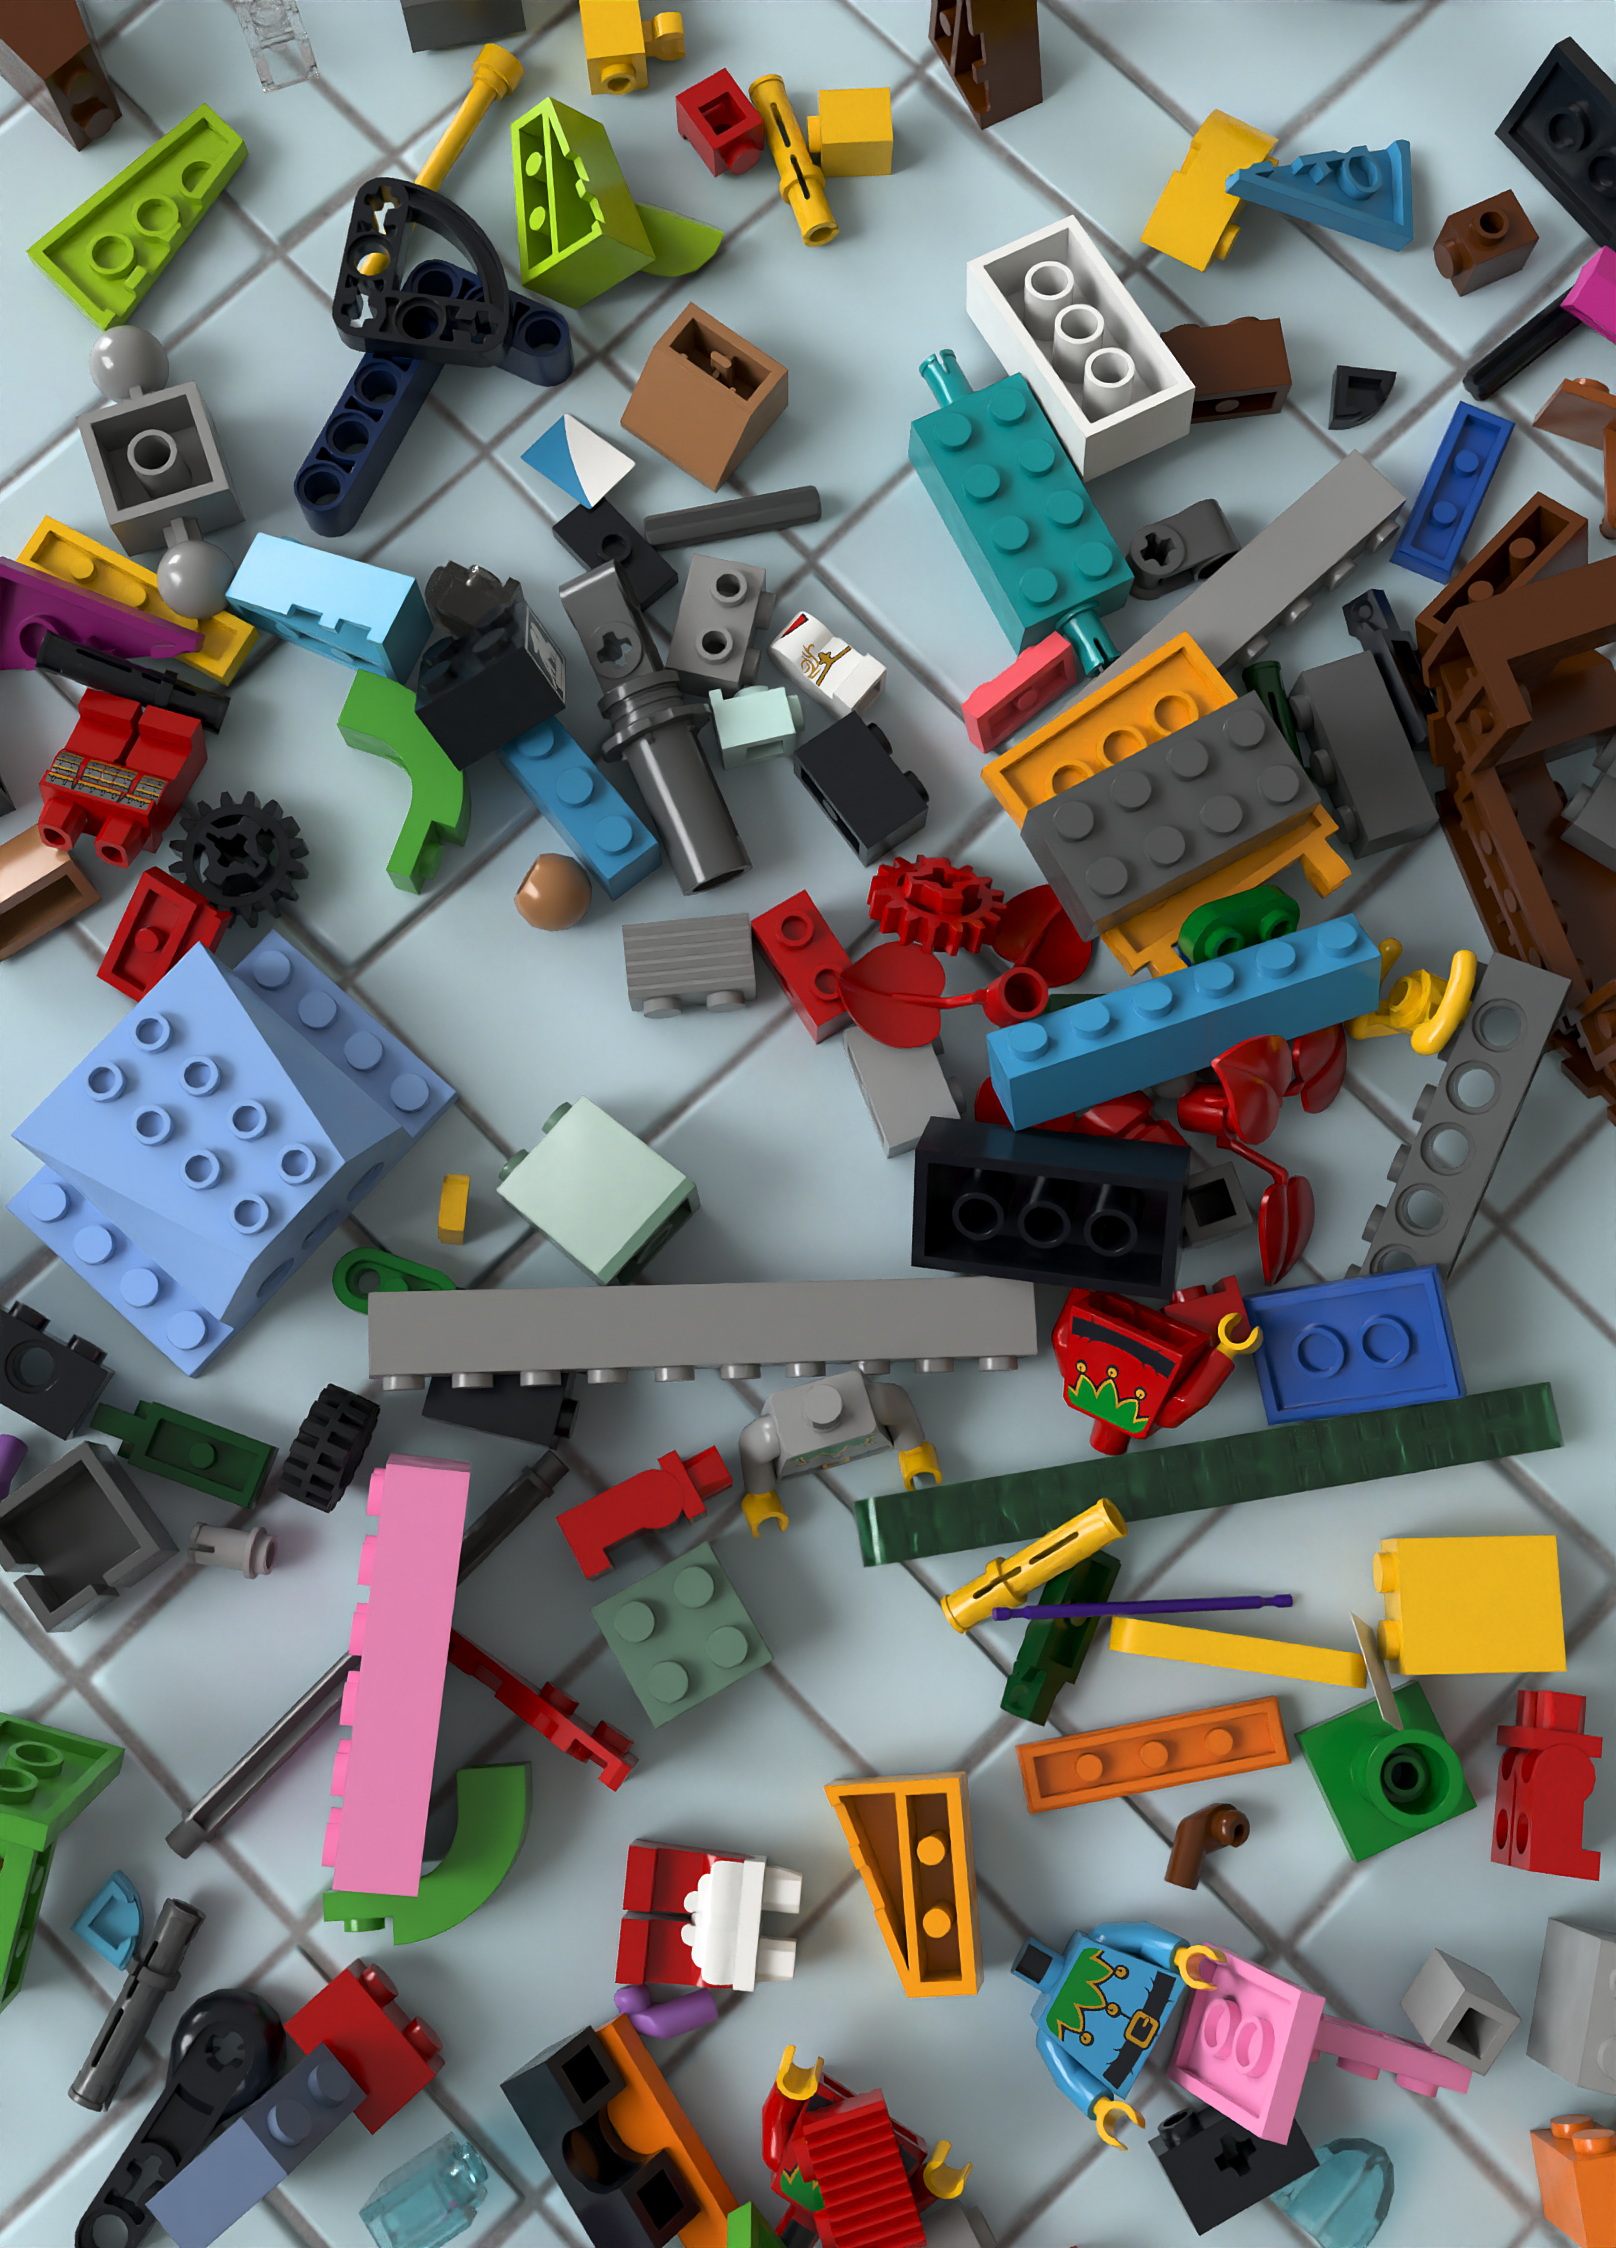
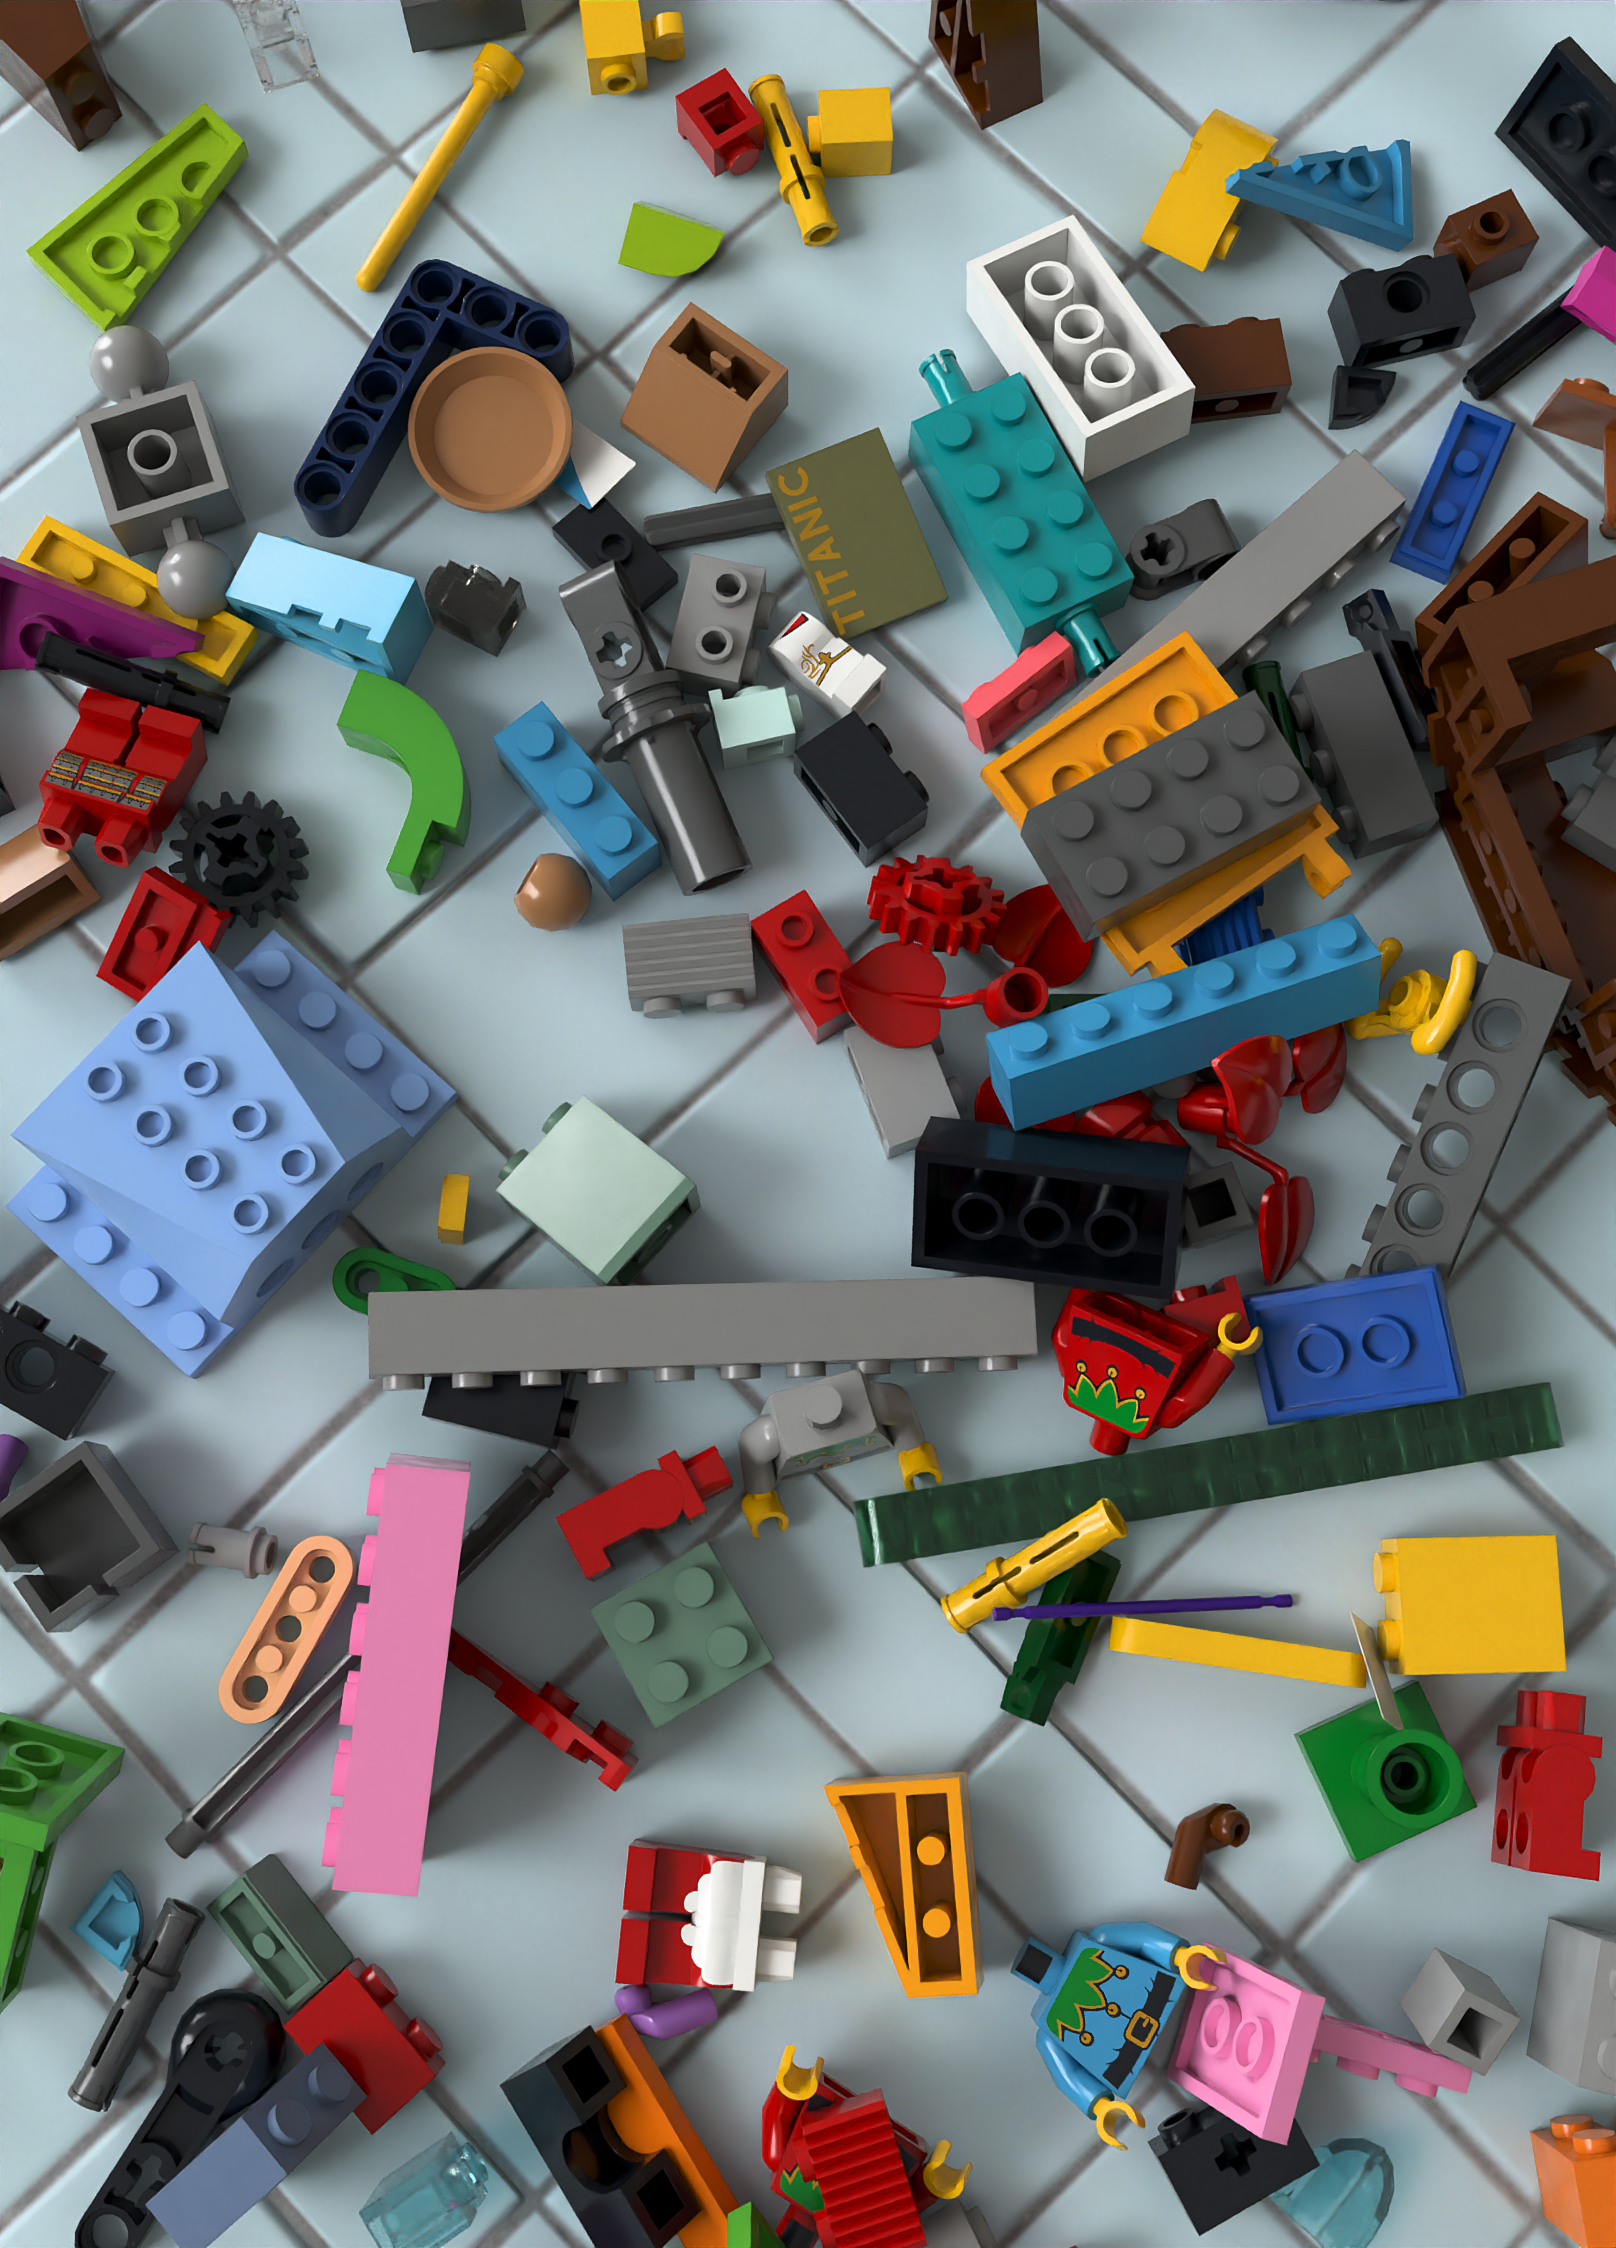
(190, 1450): dark green hinge -> none
(264, 1648): none -> light nougat plate
(280, 1932): none -> sand green slope
(329, 1448): black tyre -> none
(395, 308): black beam -> none
(489, 1836): bright green arch -> none
(490, 429): none -> medium nougat piece
(490, 683): black brick -> none
(572, 207): lime wedge -> none
(856, 536): none -> olive tile
(1152, 1754): orange tile -> none
(1238, 923): green plate -> none
(1378, 335): none -> black brick

